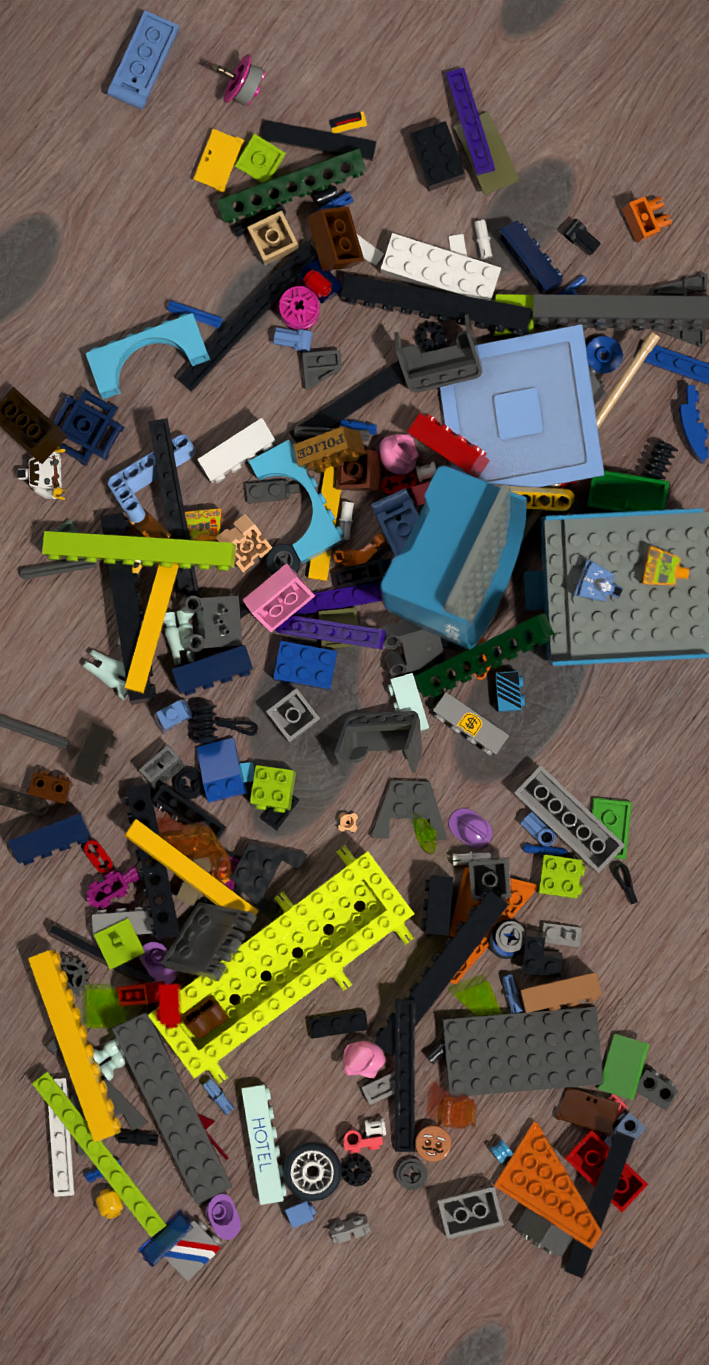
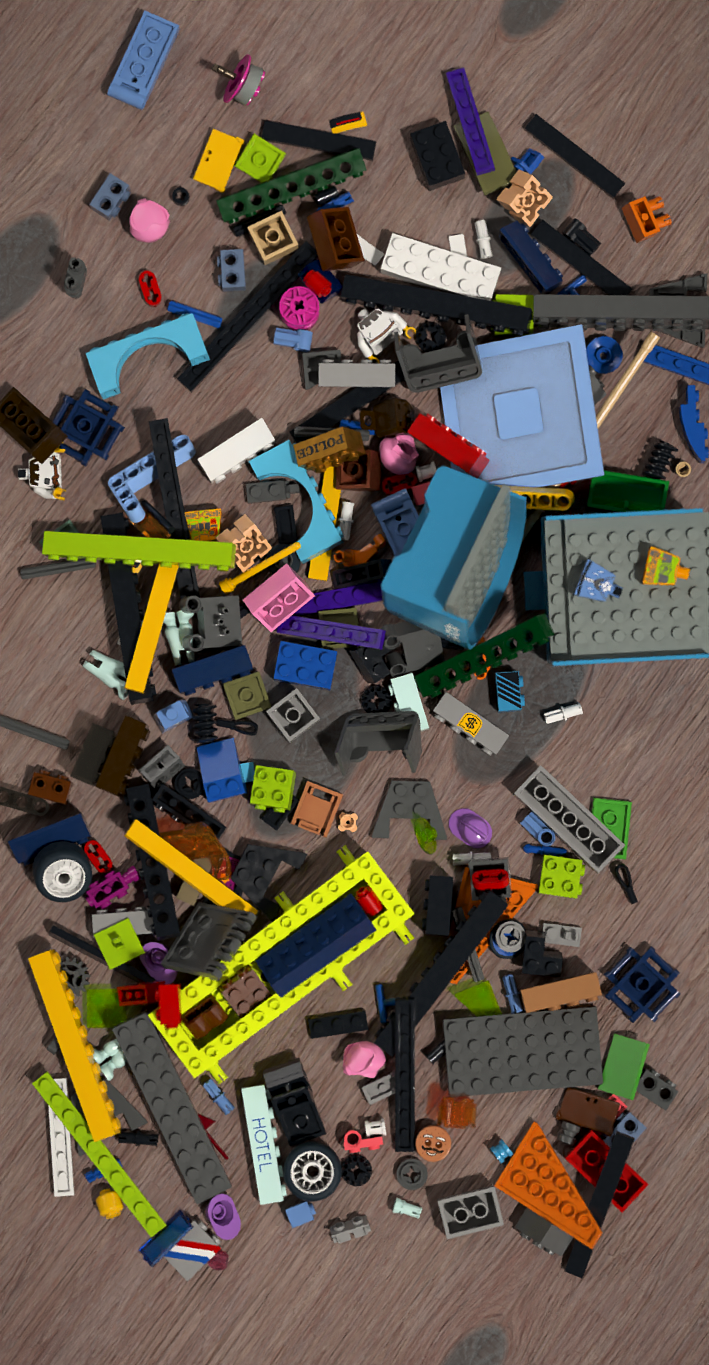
(59, 859): none -> wheel
(75, 278): none -> dark grey pin
(105, 195): none -> sand blue brick
(122, 756): none -> dark brown brick
(148, 221): none -> bright pink helmet
(152, 511): none -> black bar
(154, 286): none -> red beam
(175, 194): none -> black bush
(219, 1260): none -> clear pink tile
(228, 585): none -> yellow piece
(236, 270): none -> sand blue brick
(244, 991): none -> reddish brown plate
(247, 695): none -> olive plate
(285, 524): none -> black tile
(294, 1101): none -> black piece
(315, 945): none -> dark blue brick
(316, 812): none -> nougat container
(356, 374): none -> light grey brick
(368, 900): none -> red brick
(369, 694): none -> black gear
(371, 662): none -> black brick
(378, 330): none -> white torso
(383, 1003): none -> blue piece
(389, 417): none -> dark brown piece
(401, 1206): none -> light aqua pin
(473, 961): none -> dark grey axle
(490, 879): none -> red beam
(524, 198): none -> light nougat brick
(528, 162): none -> blue bracket
(563, 713): none -> white axle
(569, 1133): none -> dark grey wheel
(574, 156): none -> black tile
(579, 260): none -> black tile
(642, 984): none -> dark blue brick
(686, 472): none -> tan hinge

